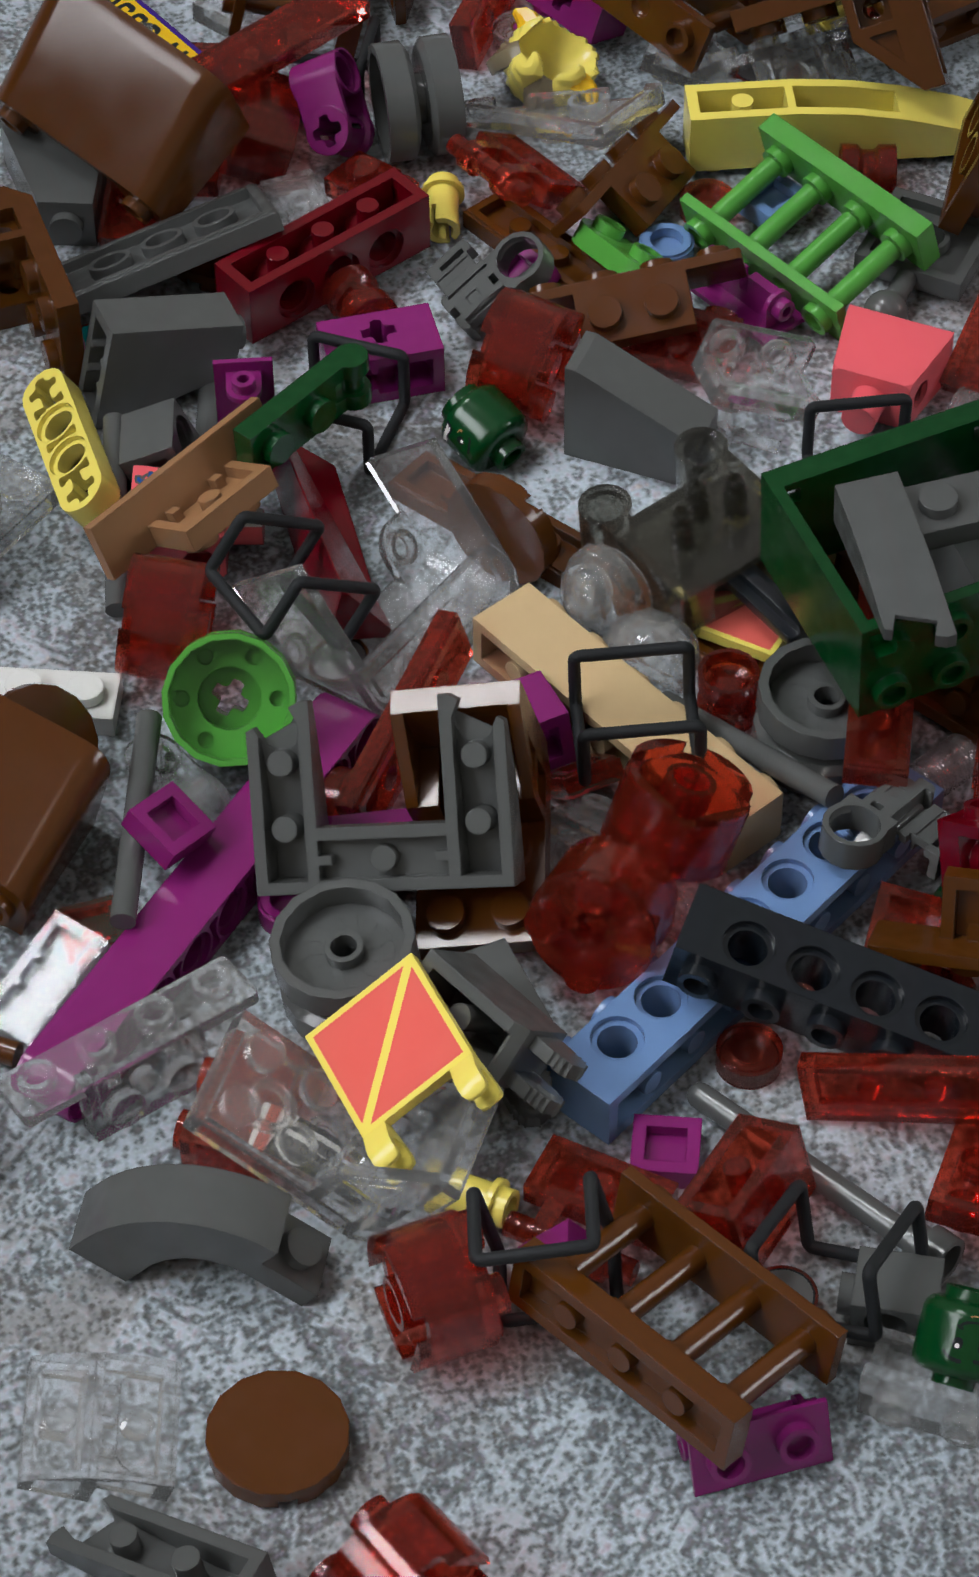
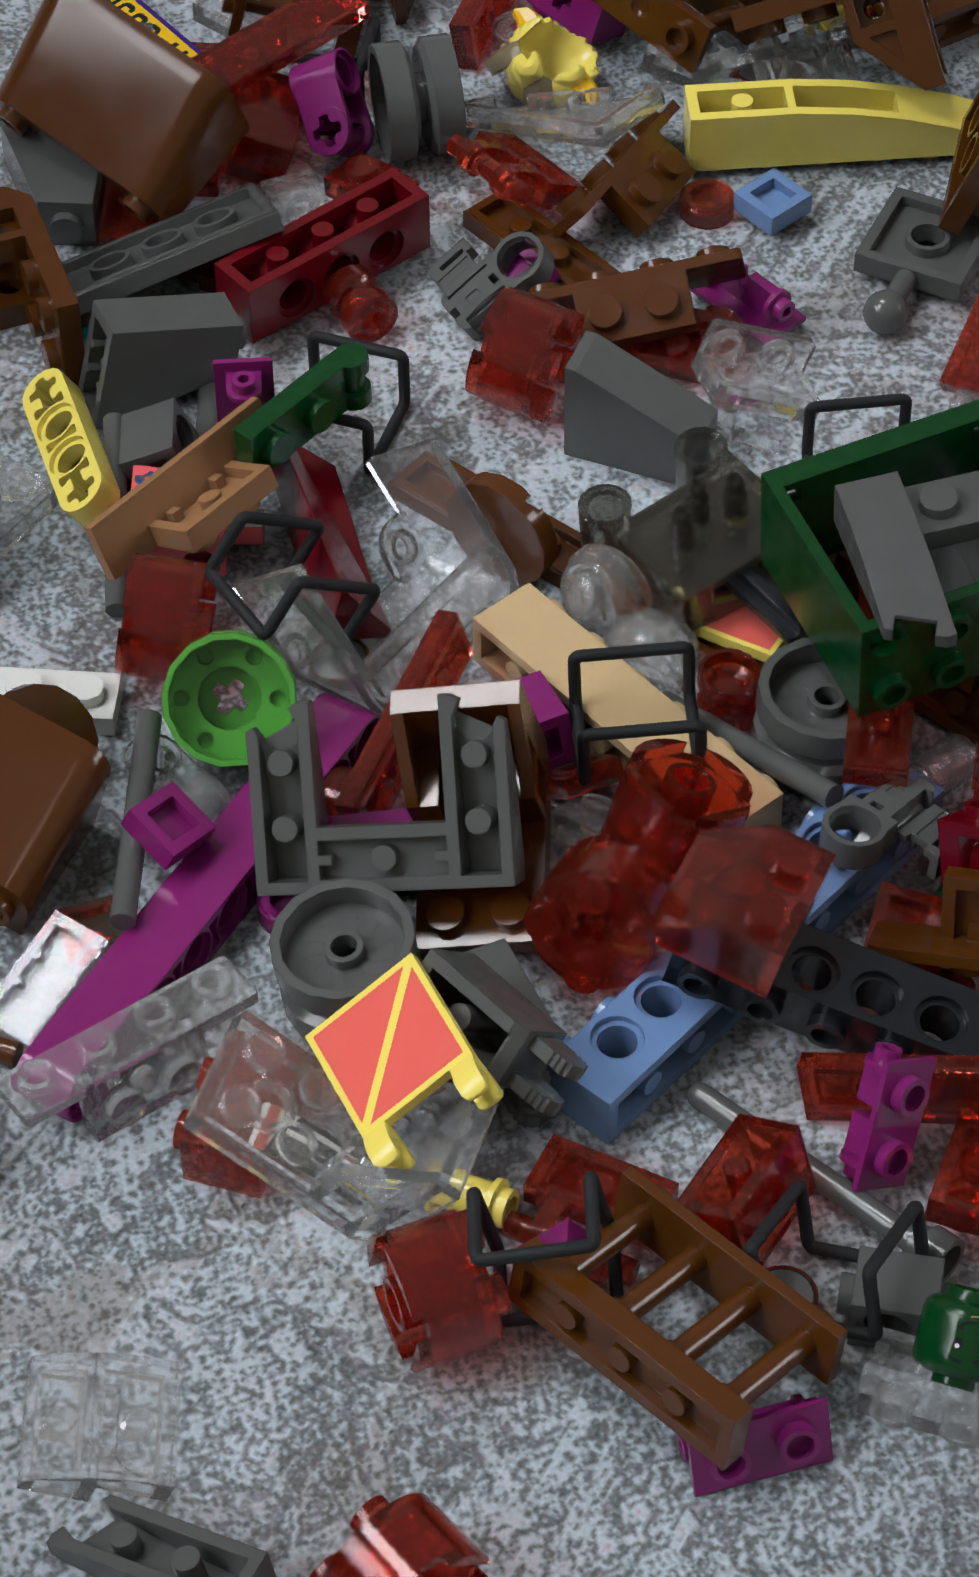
(202, 1215): dark grey arch -> none
(278, 1438): reddish brown tile -> none
(402, 328): magenta brick -> none
(445, 196): light yellow pin -> none
(484, 427): dark green head -> none
(605, 244): bright green plate -> none
(667, 1146): magenta tile -> none
(669, 240): medium blue tile -> none
(741, 902): none -> clear red slope
(749, 1055): clear red tile -> none
(824, 180): bright green fence -> none
(876, 163): clear red wheel -> none
(882, 1143): none -> magenta hinge
(887, 357): coral torso -> none

